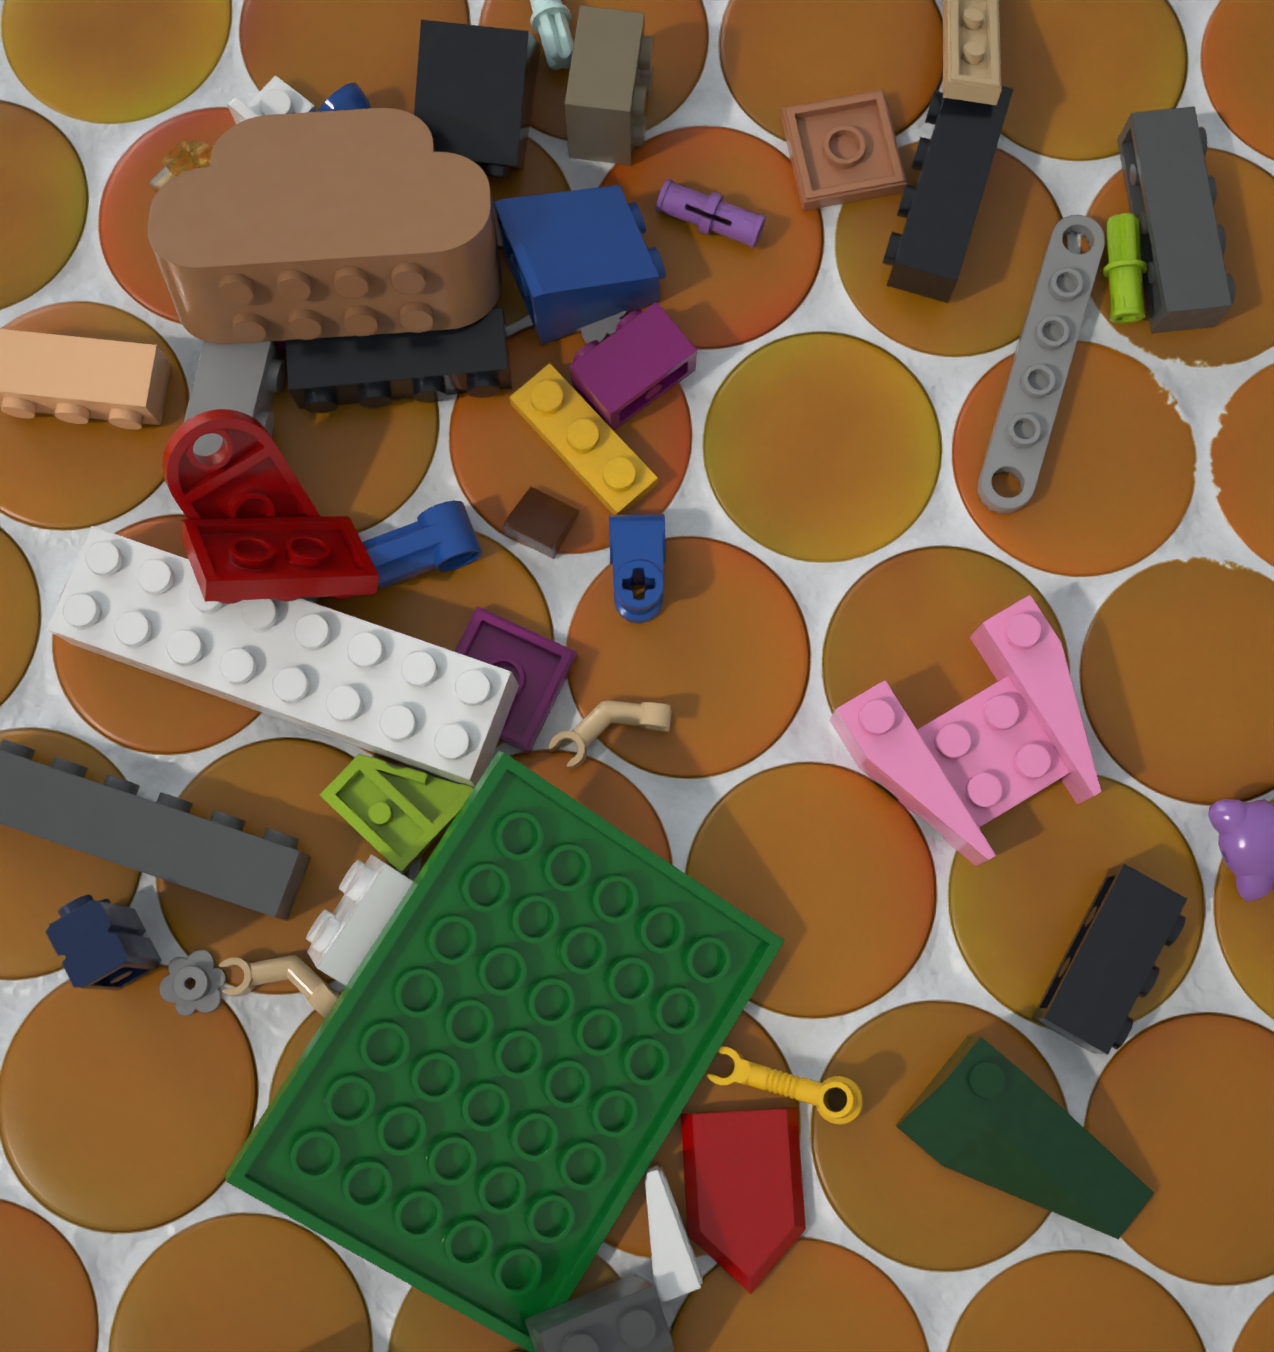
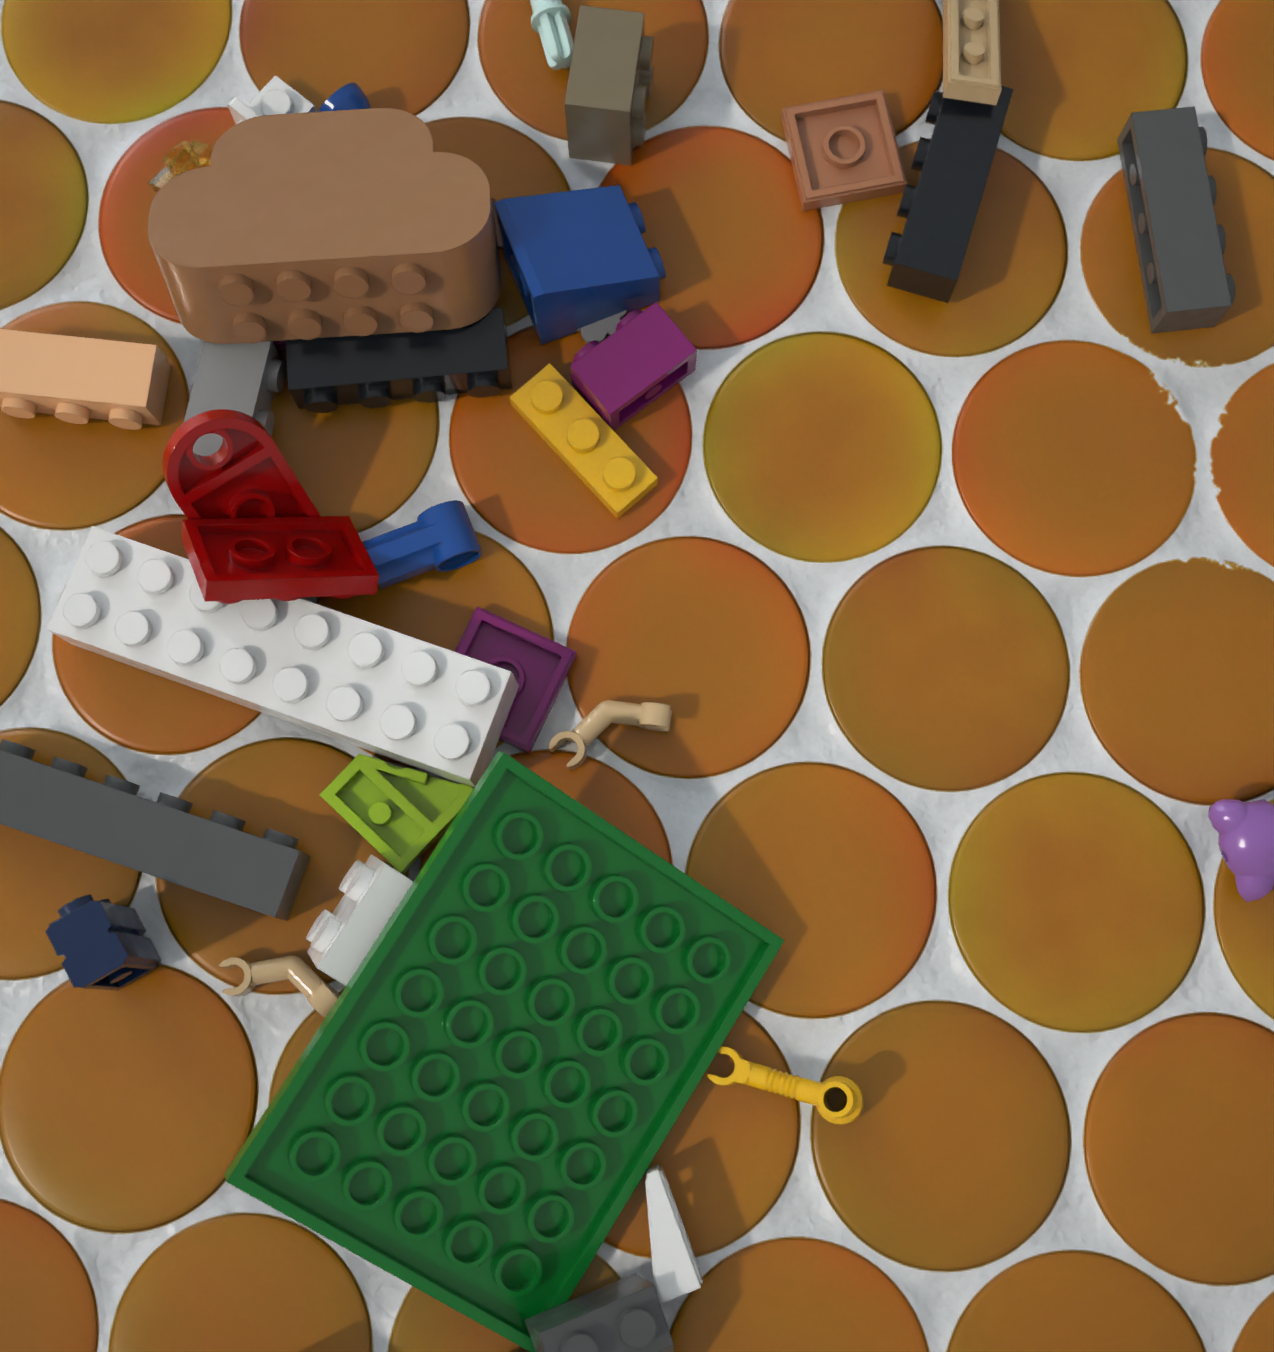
(206, 993): light grey plant -> none
(477, 91): black slope -> none
(540, 522): reddish brown slope -> none
(638, 558): blue piece -> none
(677, 202): medium lavender pin -> none
(743, 1188): red tile -> none
(988, 747): bright pink wedge -> none
(1011, 1135): dark green wedge -> none
(1041, 363): light grey plate -> none
(1111, 960): black brick -> none
(1125, 269): lime axle -> none

